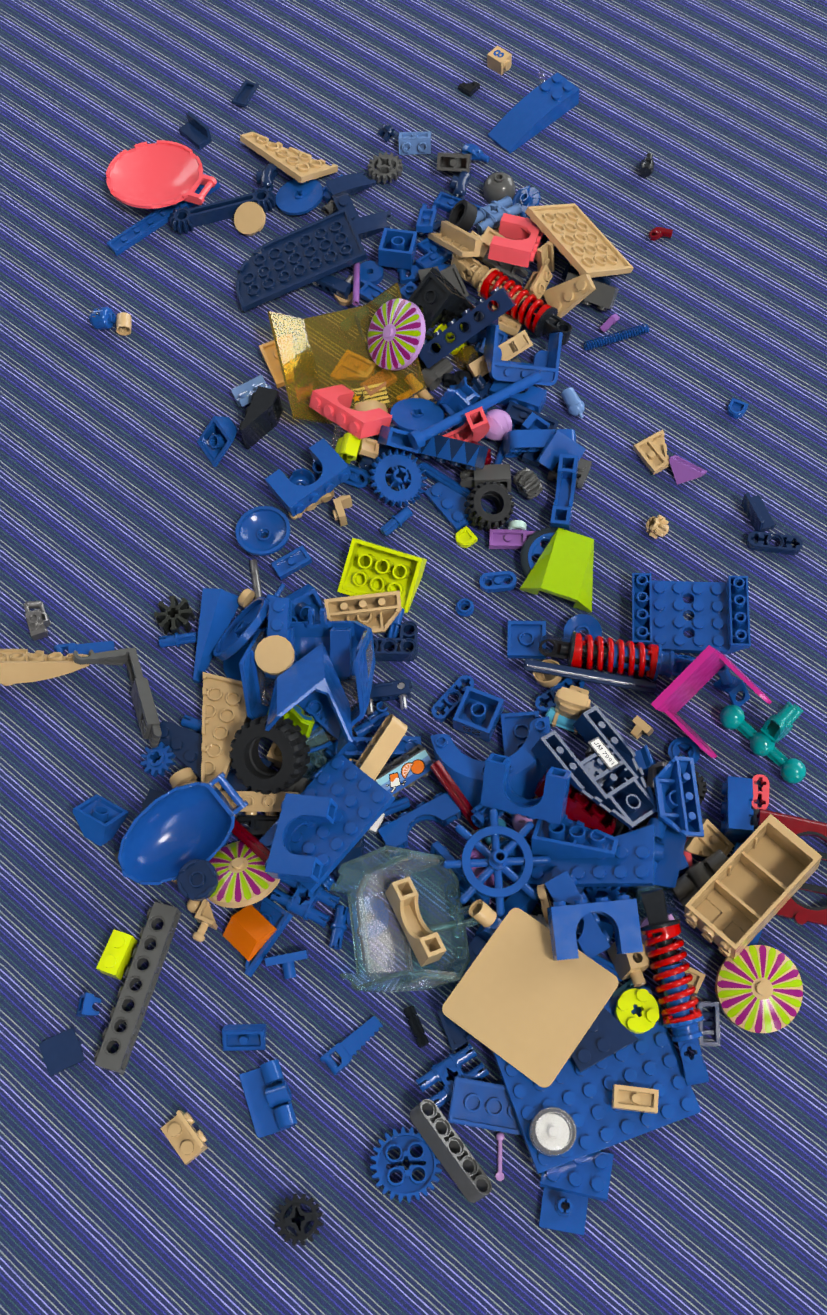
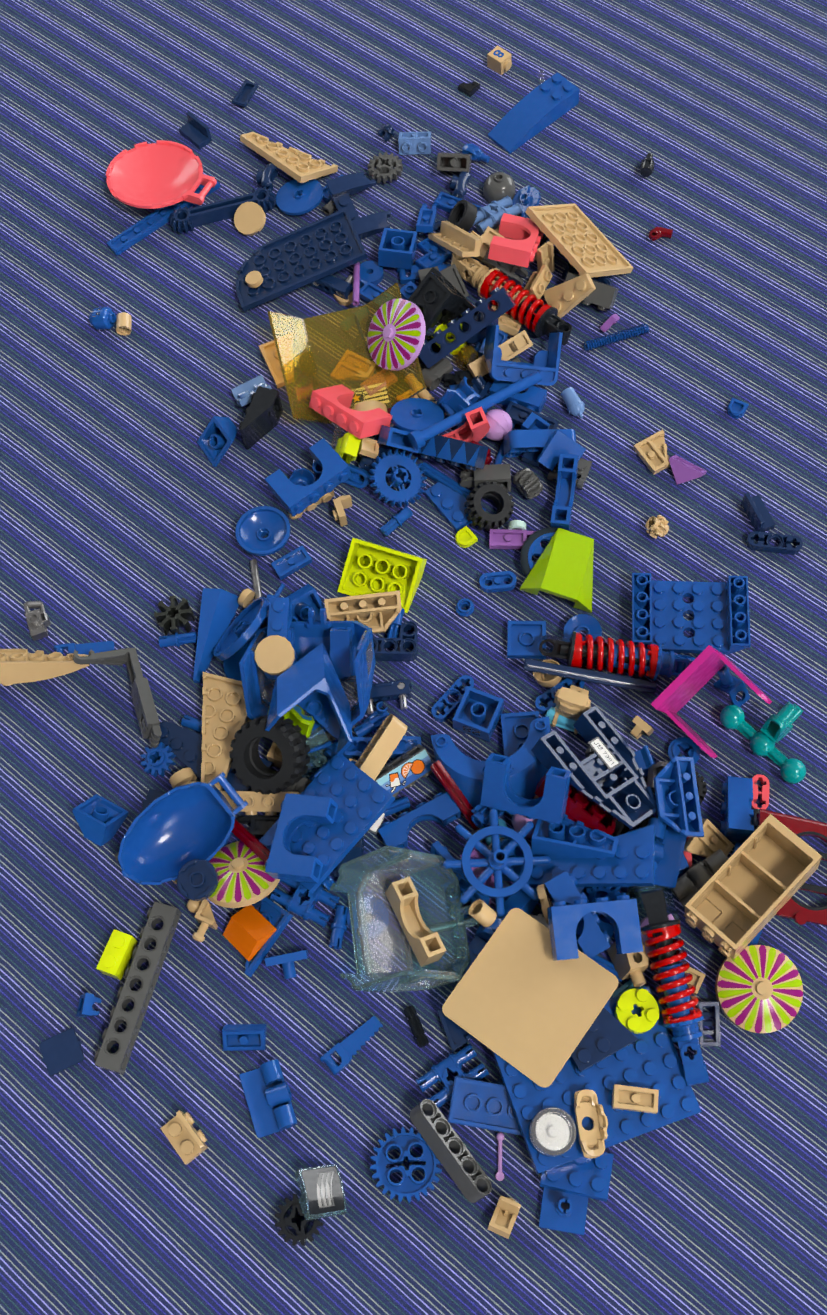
(254, 279): none -> tan tile
(321, 1191): none -> slope
(504, 1216): none -> tan bracket
(587, 1106): none -> tan piece

